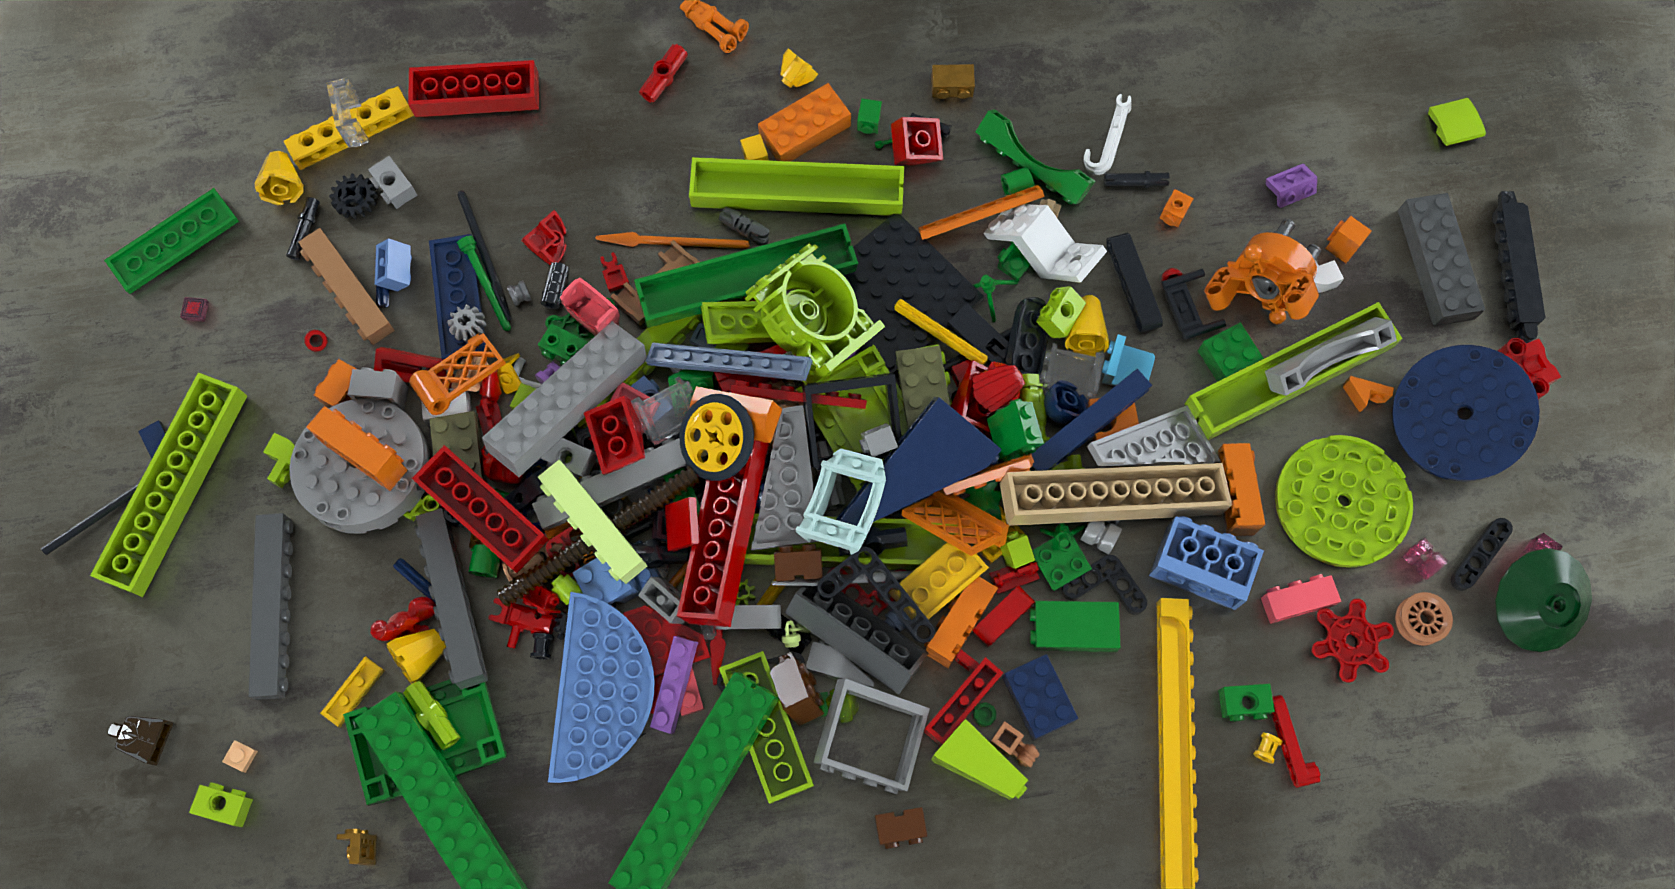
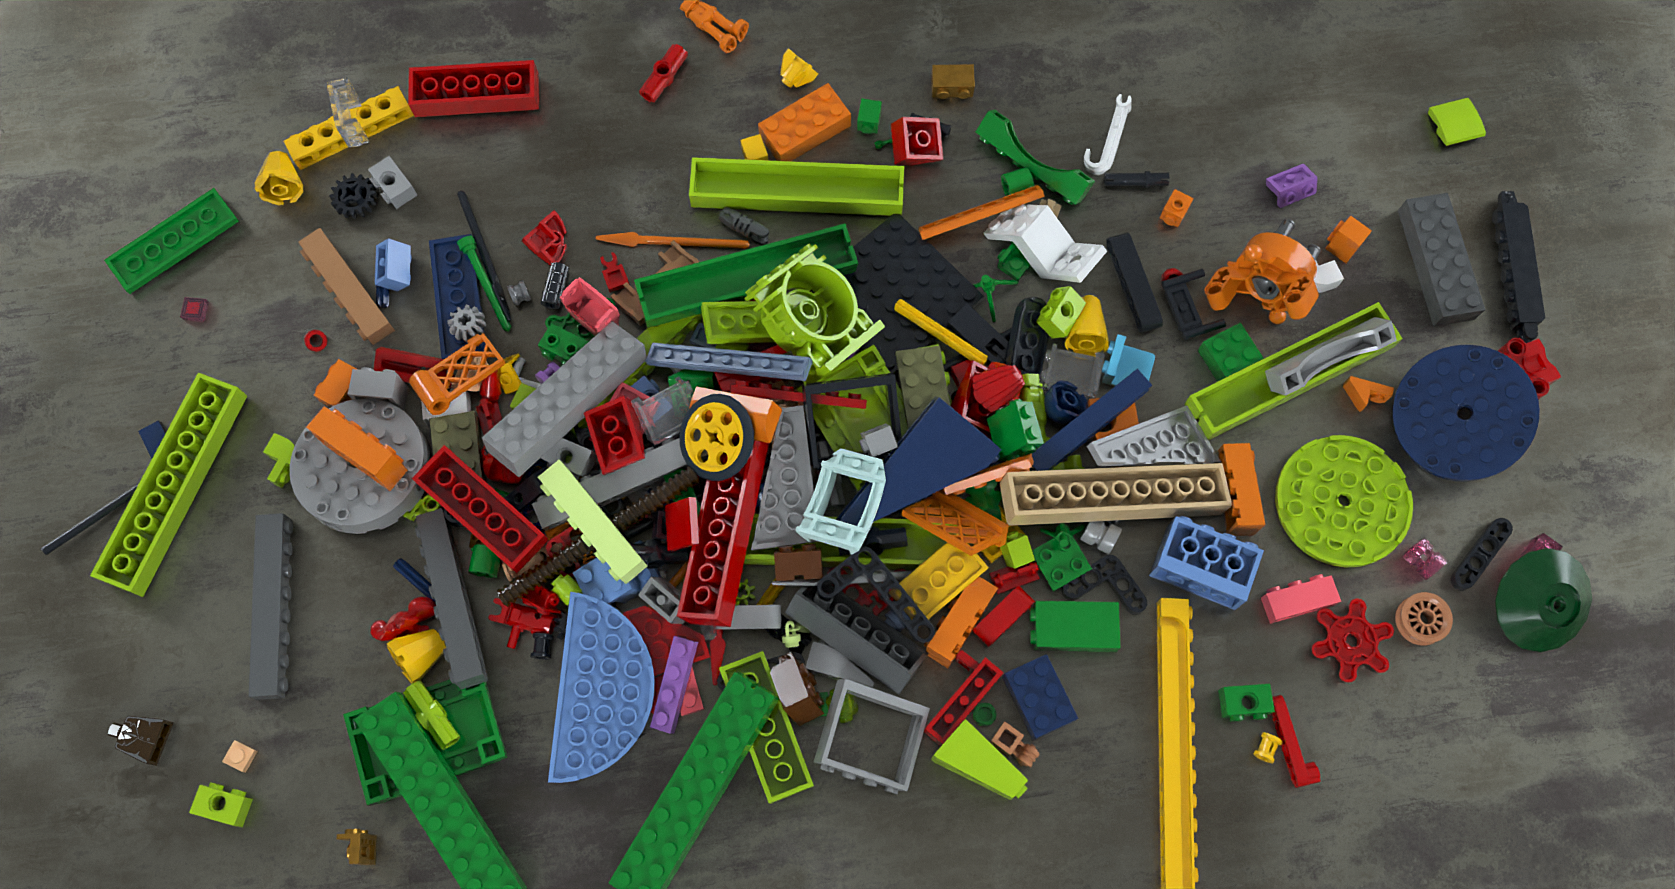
(306, 219): black pin -> none
(352, 691): yellow tile -> none
(902, 828): reddish brown brick -> none

